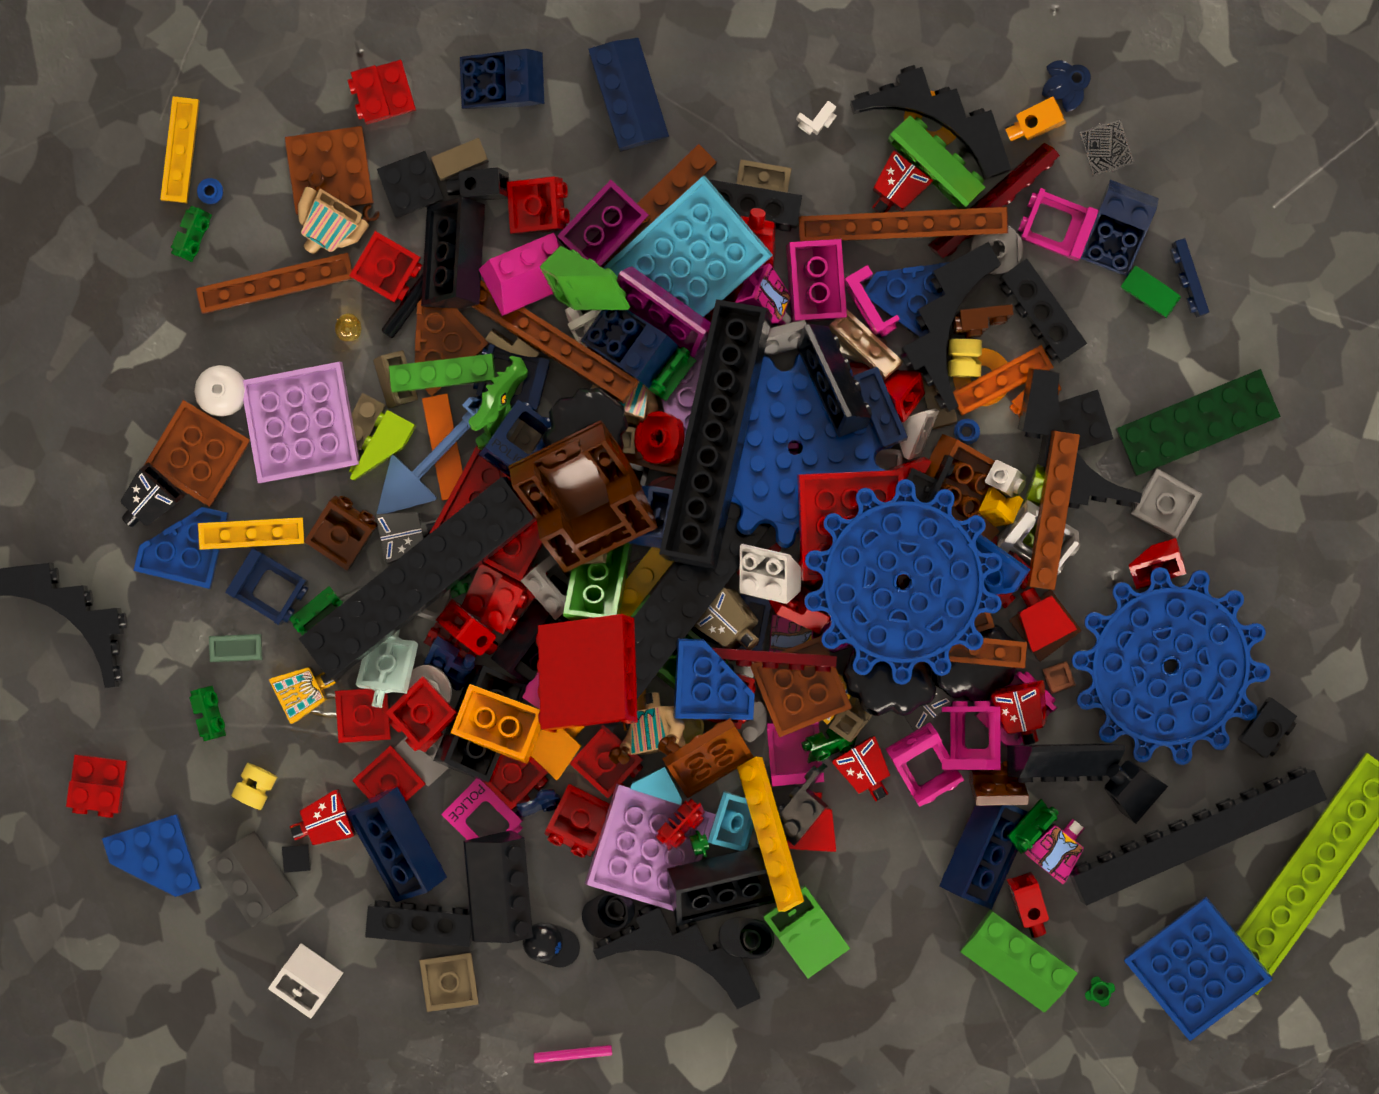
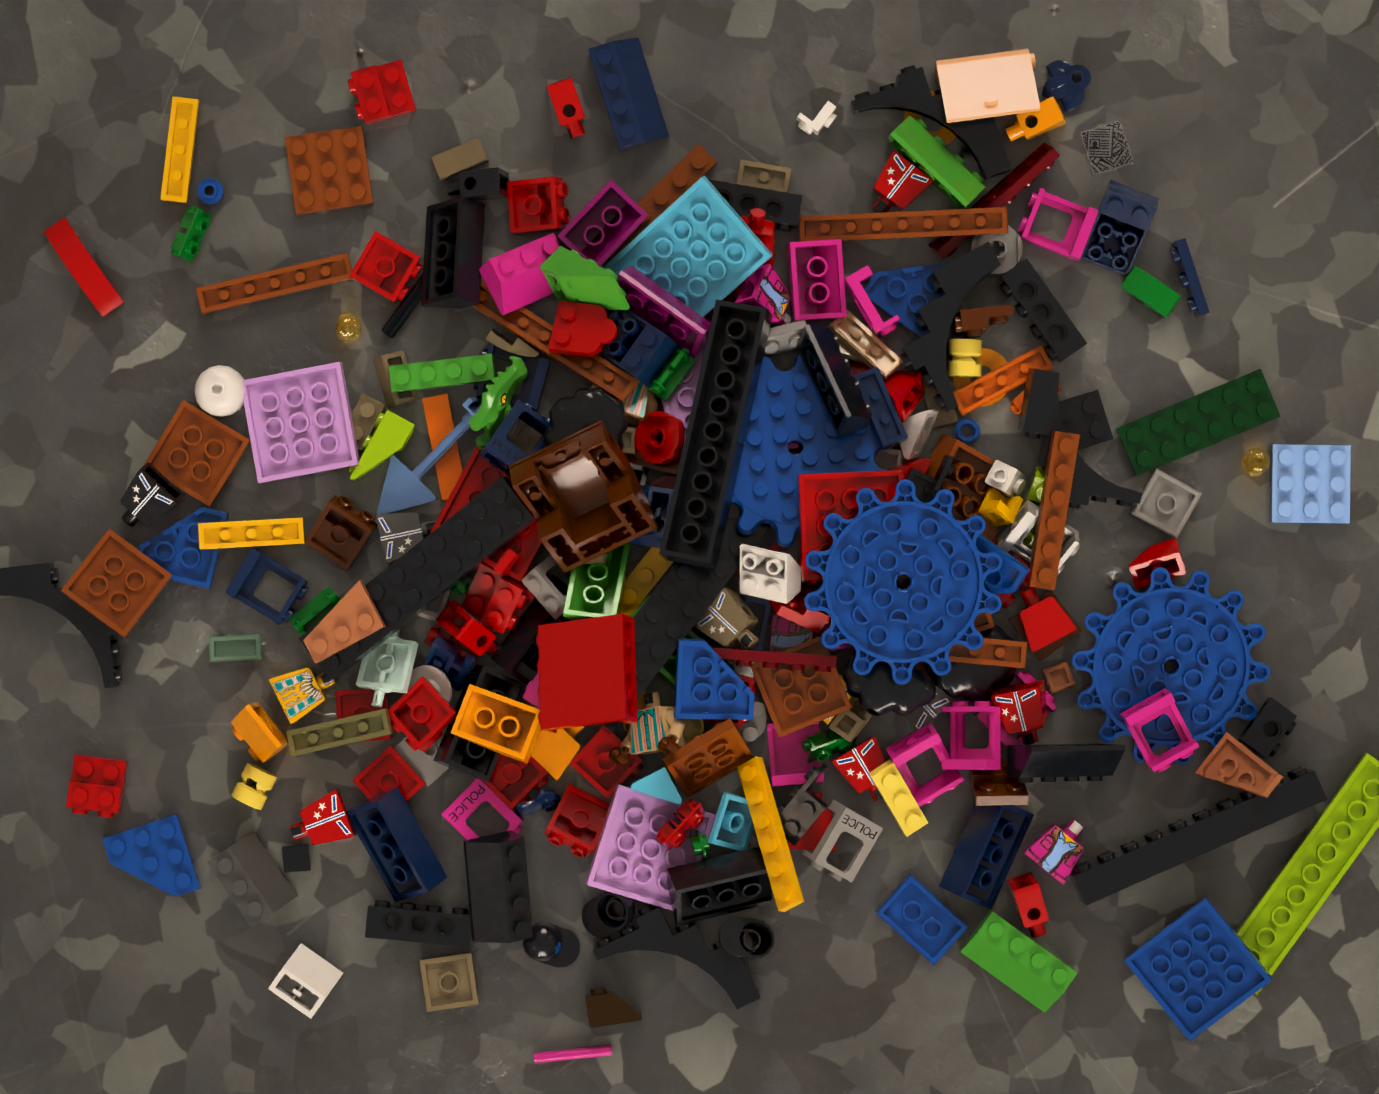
(83, 267): none -> red slope
(116, 583): none -> dark orange plate
(206, 702): green hinge -> none
(259, 732): none -> light orange slope
(329, 221): tan torso -> none
(339, 732): none -> olive plate
(345, 624): none -> nougat wing
(410, 184): black plate -> none
(445, 335): dark orange plate -> none
(502, 79): dark blue slope -> none
(506, 562): none -> red tile
(562, 94): none -> red torso
(581, 329): none -> red plate
(609, 1008): none -> dark brown slope
(807, 934): bright green slope -> none
(853, 823): none -> light grey window
(898, 798): none -> light yellow plate
(922, 919): none -> blue tile
(988, 85): none -> light nougat door
(1032, 825): green hinge -> none
(1092, 993): green plate -> none
(1133, 789): black torso -> none
(1146, 711): none -> dark pink window
(1239, 768): none -> nougat wing
(1250, 462): none -> clear yellow piece
(1310, 483): none -> light blue plate

